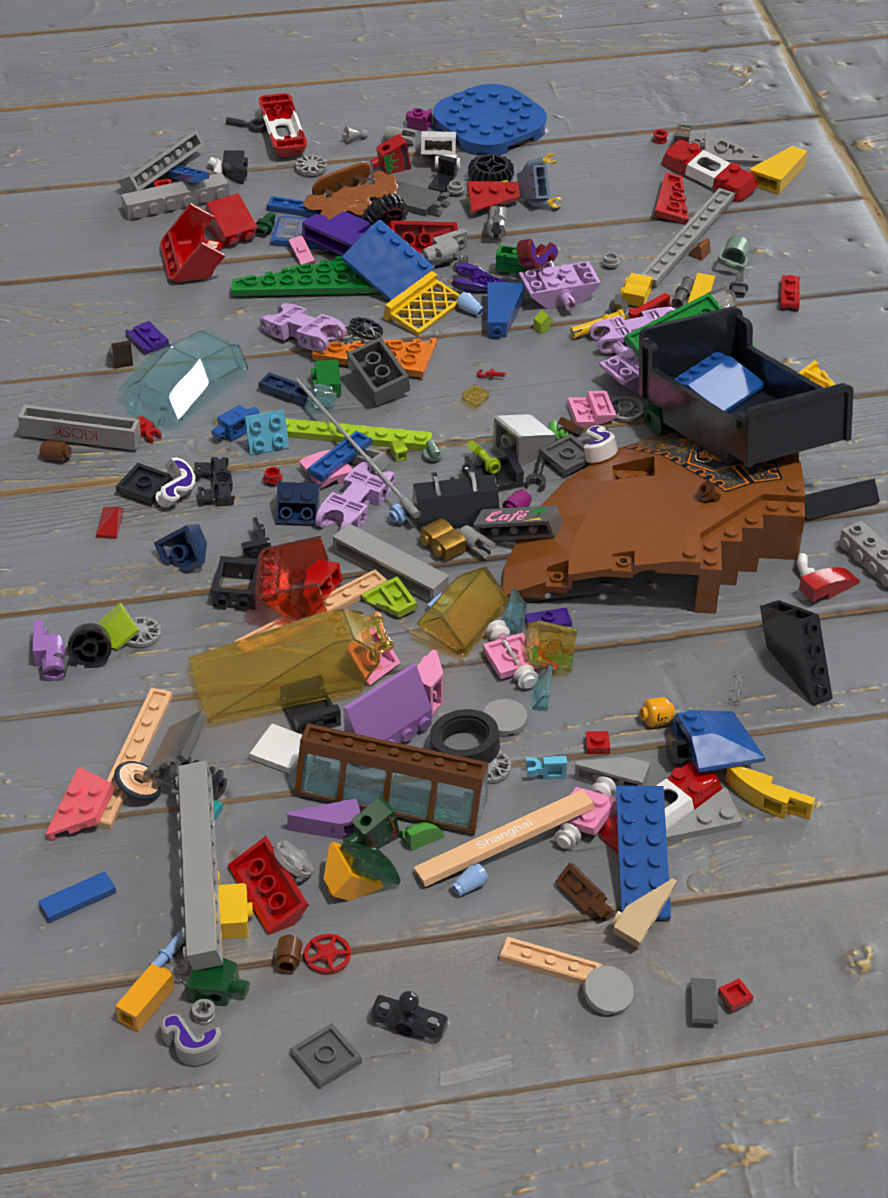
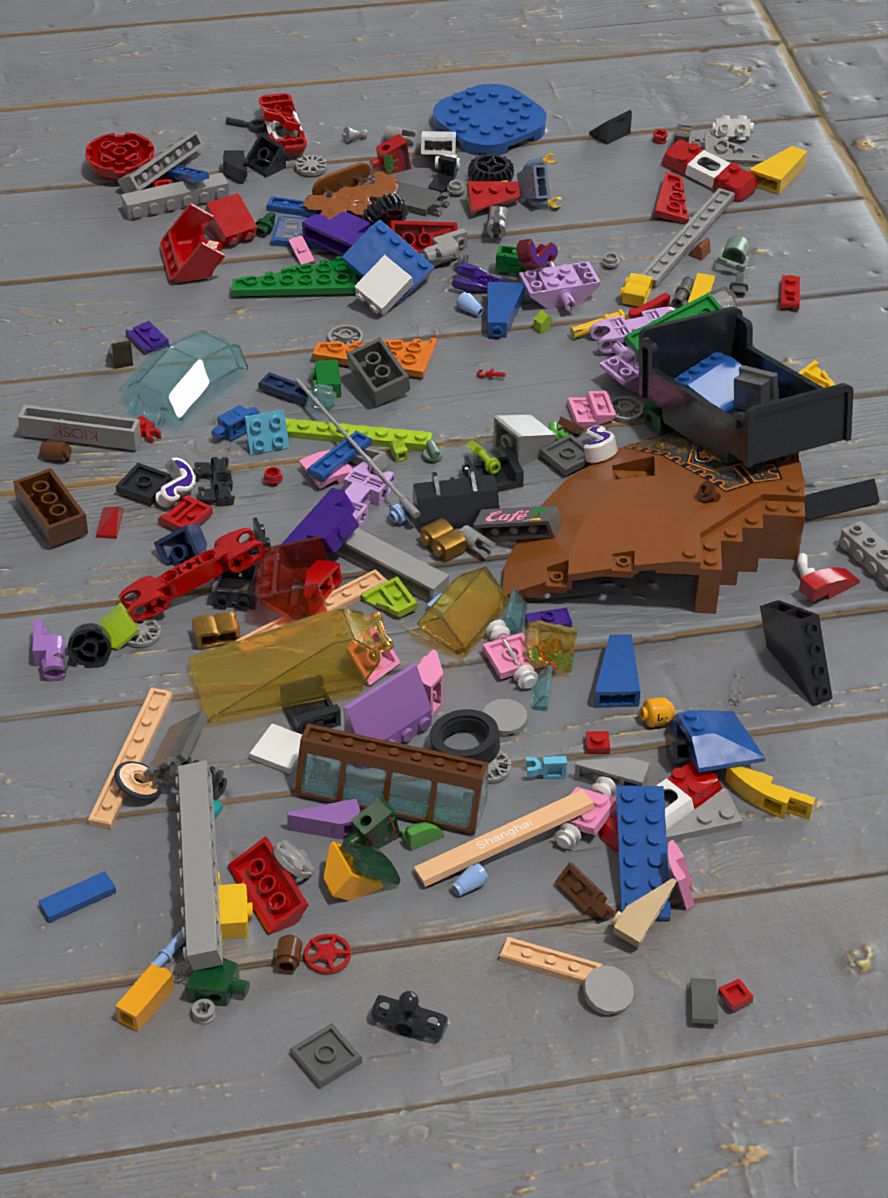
(50, 507): none -> reddish brown brick
(81, 804): coral wing -> none
(118, 155): none -> red brick
(159, 591): none -> red piece
(187, 1047): light grey animal -> none
(195, 513): none -> red plate
(215, 630): none -> pearl gold brick
(216, 164): white arm -> none
(267, 156): none -> black slope
(287, 120): none -> red plate
(297, 502): dark blue slope -> none
(310, 331): lavender piece -> none
(330, 519): none -> dark purple brick
(366, 327): black wheel -> none
(383, 285): none -> white brick
(412, 296): yellow fence -> none
(419, 119): magenta brick -> none
(475, 395): clear yellow plate -> none
(519, 498): magenta brick -> none
(537, 477): pearl dark grey piece -> none
(613, 128): none -> black slope
(618, 303): dark grey piece -> none
(618, 676): none -> blue slope
(681, 874): none -> bright pink slope
(737, 127): none -> white brick
(754, 387): none -> flat silver plate

